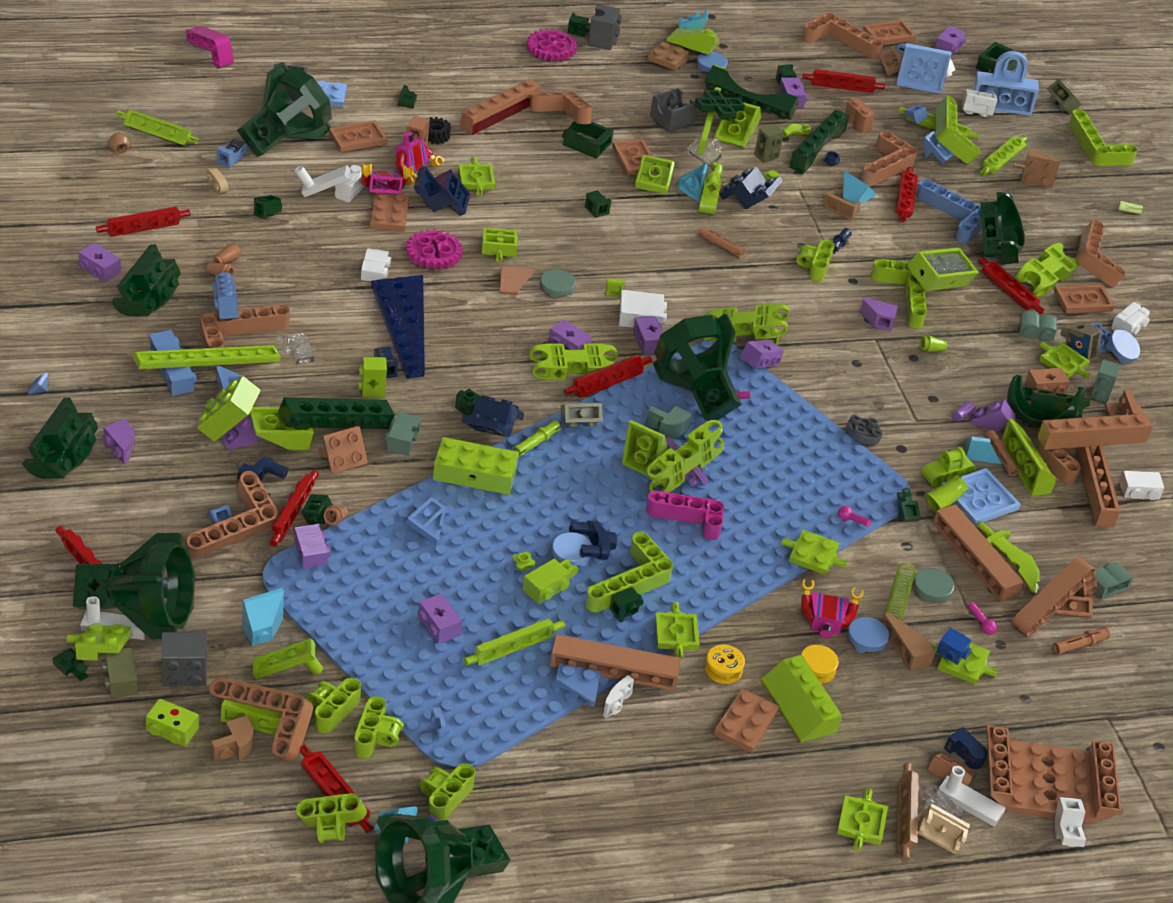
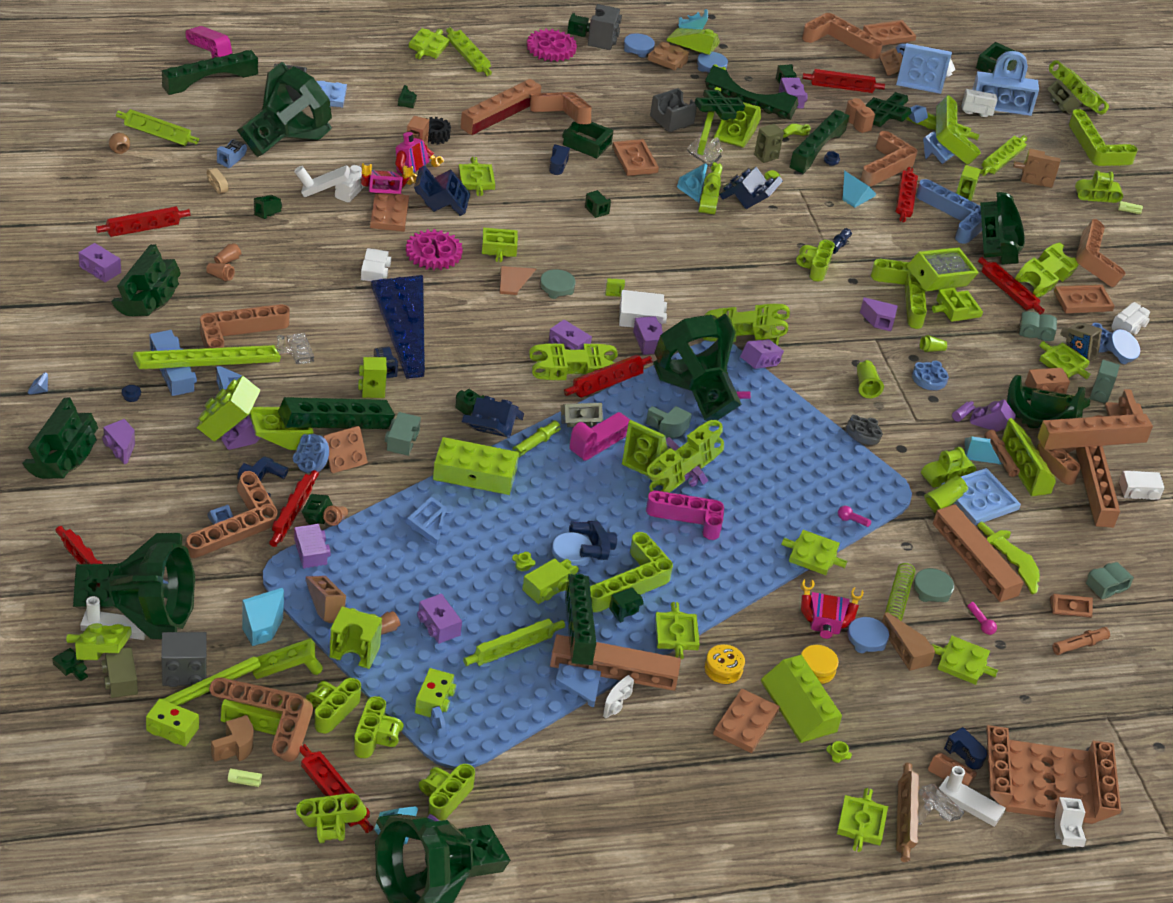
(131, 393): none -> dark blue plate
(180, 78): none -> dark green arch
(203, 686): none -> lime axle
(225, 295): medium blue brick -> none
(244, 777): none -> yellowish green piece
(311, 453): none -> medium blue tile
(326, 597): none -> medium nougat slope
(356, 633): none -> lime piece
(358, 136): nougat plate -> none
(389, 622): none -> nougat cone
(429, 43): none -> lime plate
(435, 692): none -> lime brick
(469, 51): none -> lime plate
(559, 159): none -> dark blue leg
(580, 619): none -> dark green brick
(588, 441): none -> dark pink beam
(638, 44): none -> medium blue tile
(651, 165): lime brick -> none
(715, 238): nougat pin -> none
(839, 751): none -> lime plate
(841, 206): medium nougat hinge -> none
(869, 380): none -> lime plant
(889, 109): none -> dark green plate
(907, 508): dark green plate -> none
(930, 375): none -> medium blue tile
(943, 828): tan hinge -> none
(951, 40): medium lavender brick -> none
(954, 646): blue brick -> none
(957, 305): none -> lime plate
(968, 182): none -> lime brick
(1074, 578): nougat beam -> none
(1078, 87): none -> lime piece
(1100, 188): none -> lime piece

